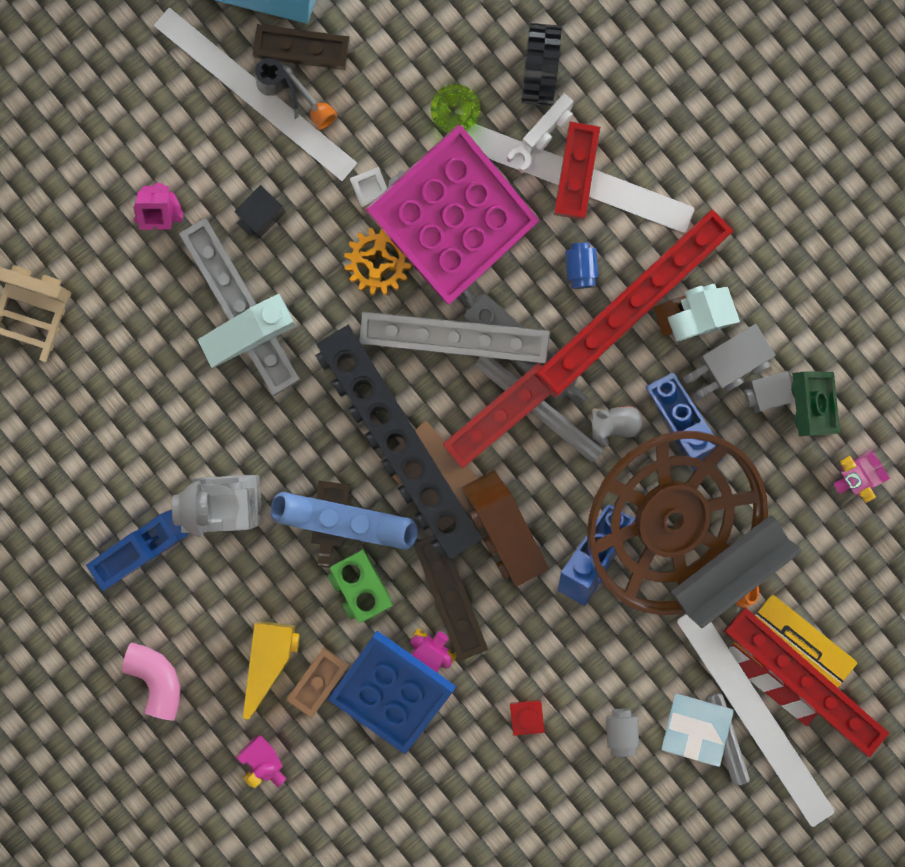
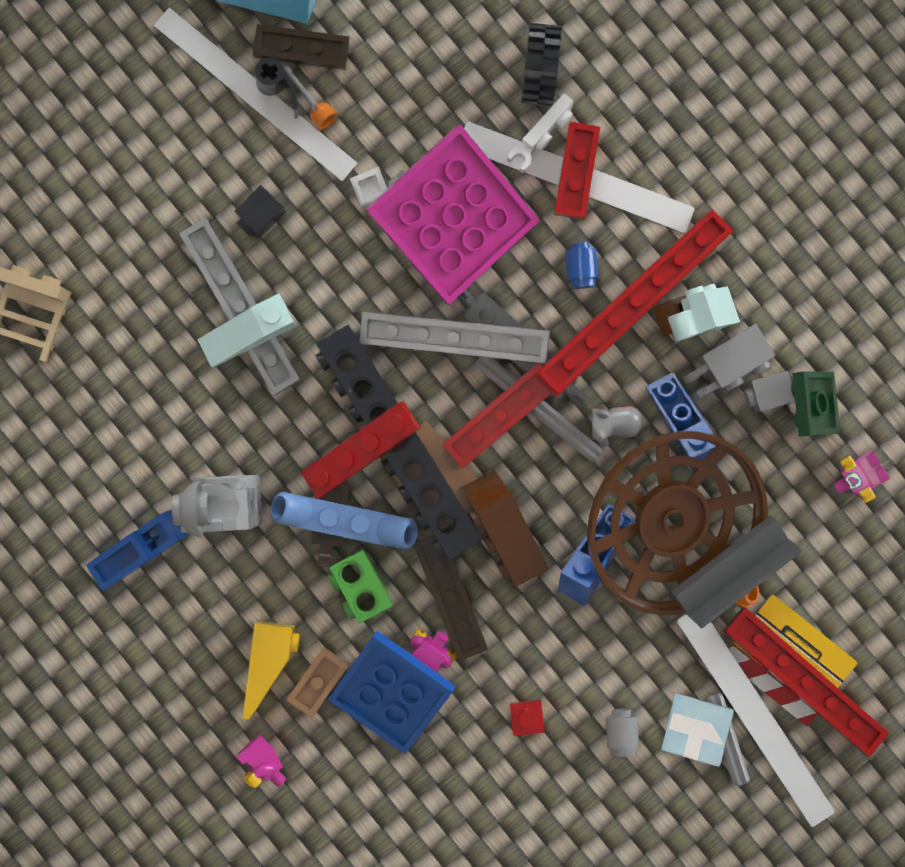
(156, 208): dark pink piece -> none
(159, 677): bright pink cylinder -> none
(360, 450): none -> red plate
(364, 259): light orange gear -> none
(451, 95): clear neon green gear -> none

